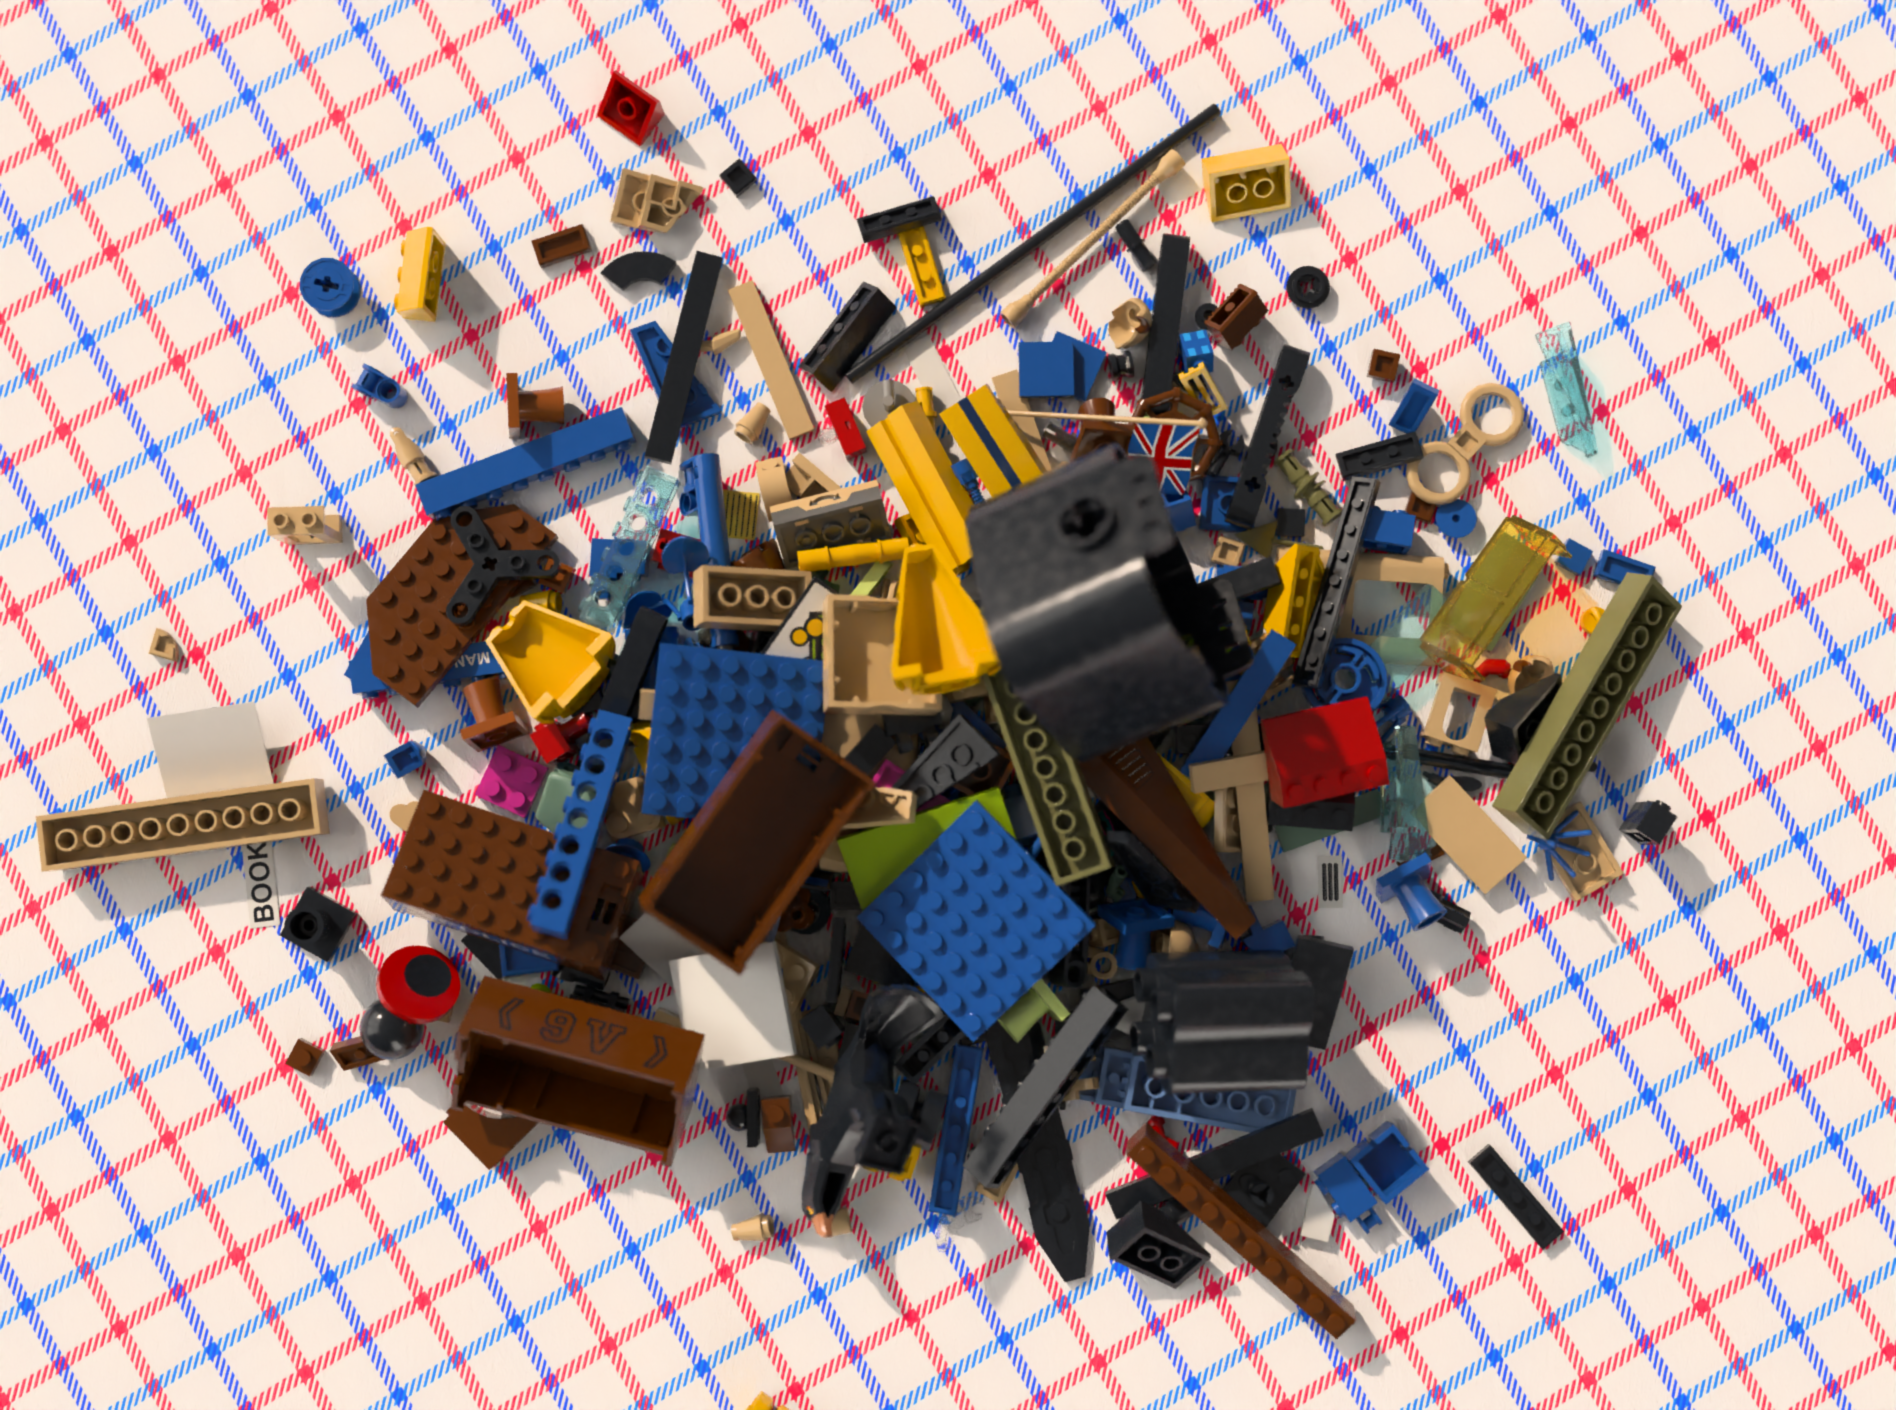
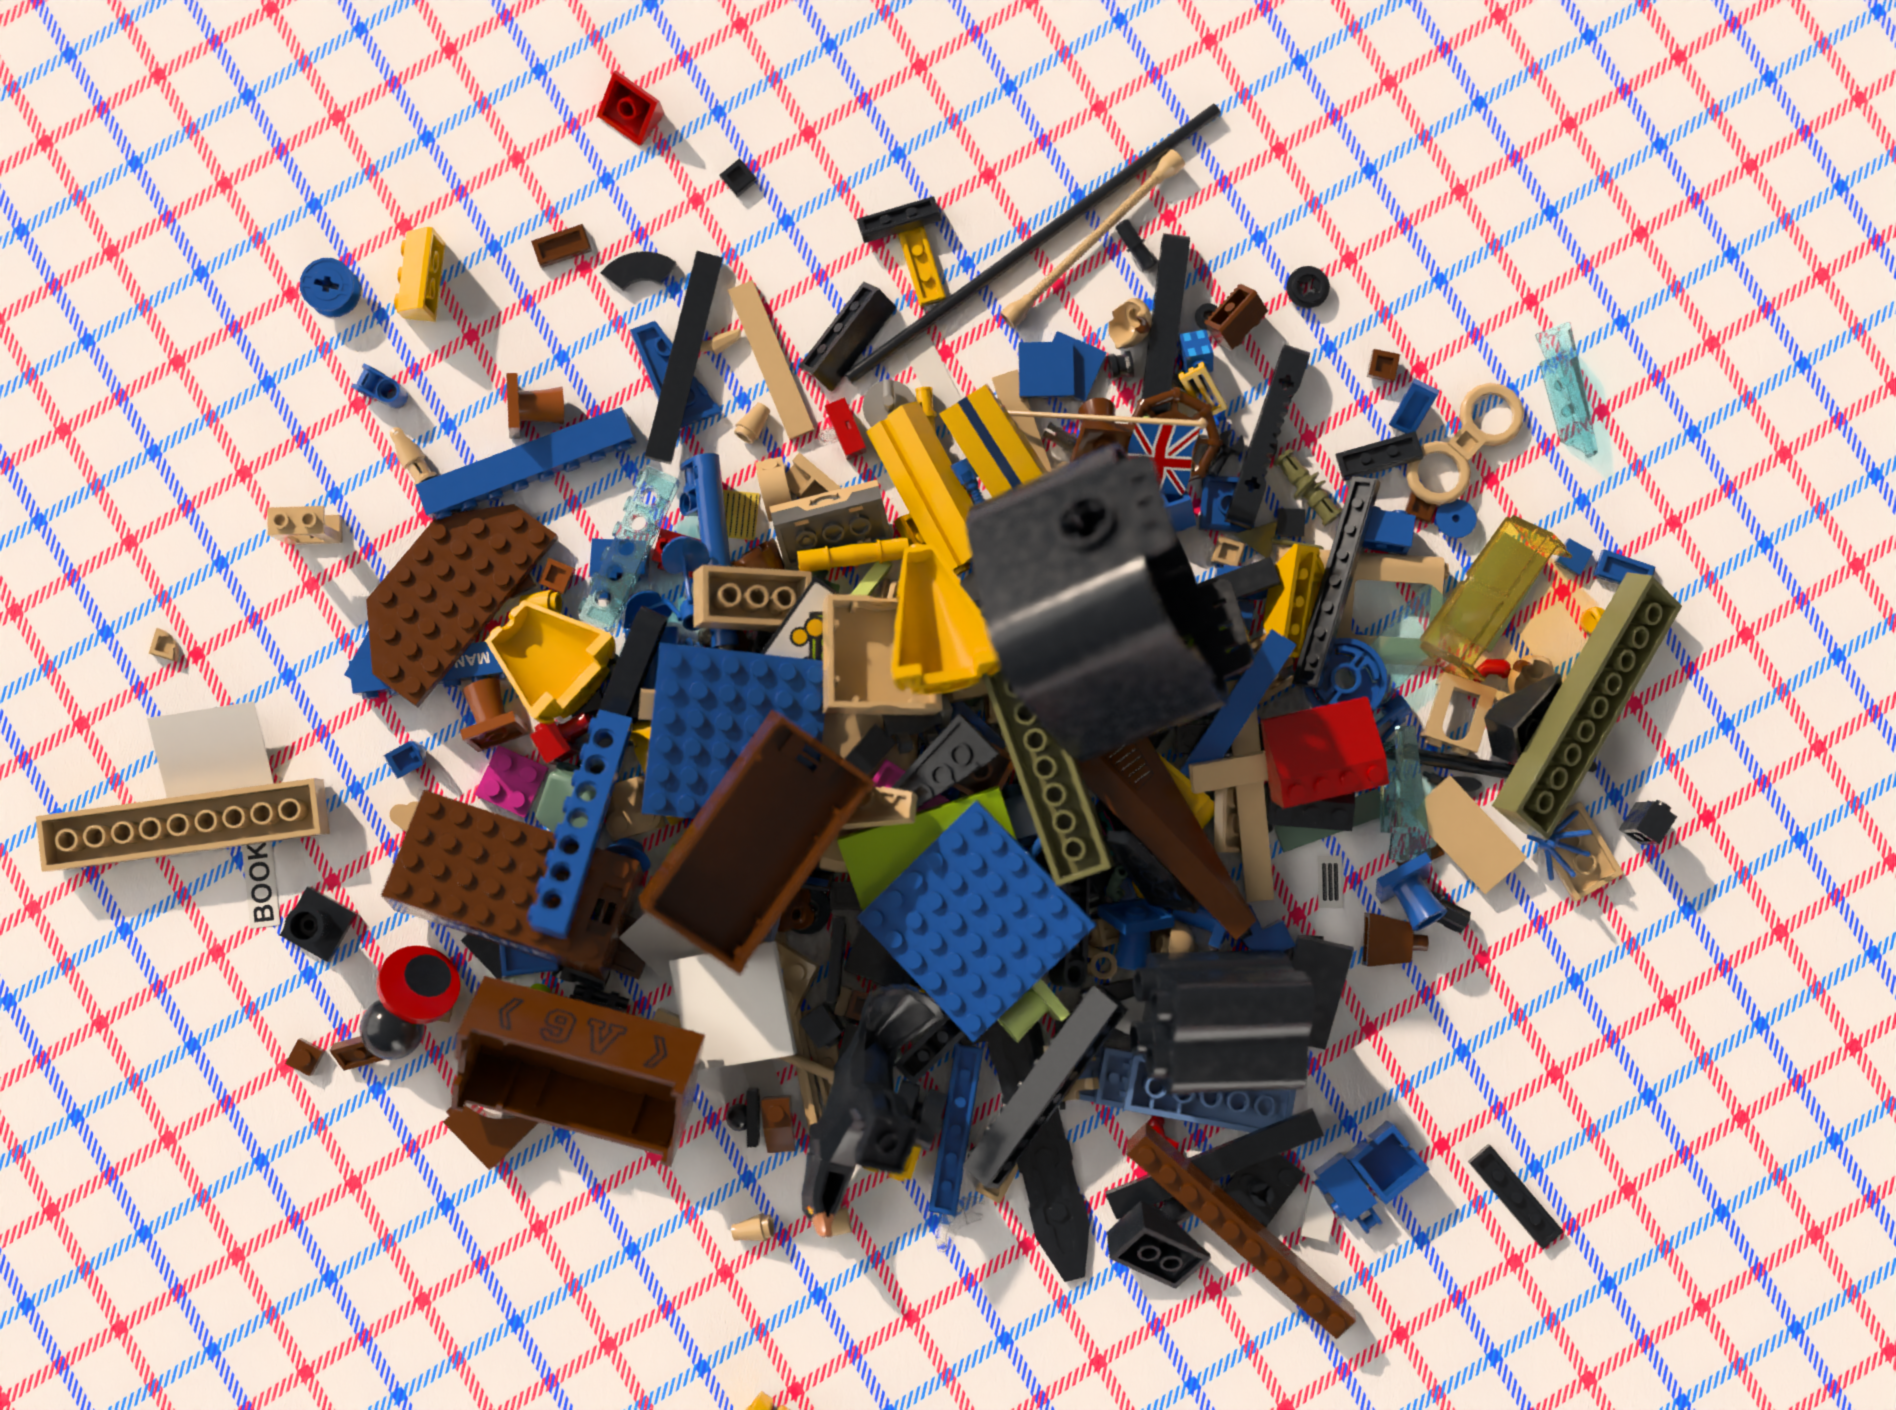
(510, 566): black piece -> none
(651, 201): tan slope -> none
(1247, 182): yellow slope -> none
(1389, 941): none -> reddish brown torso

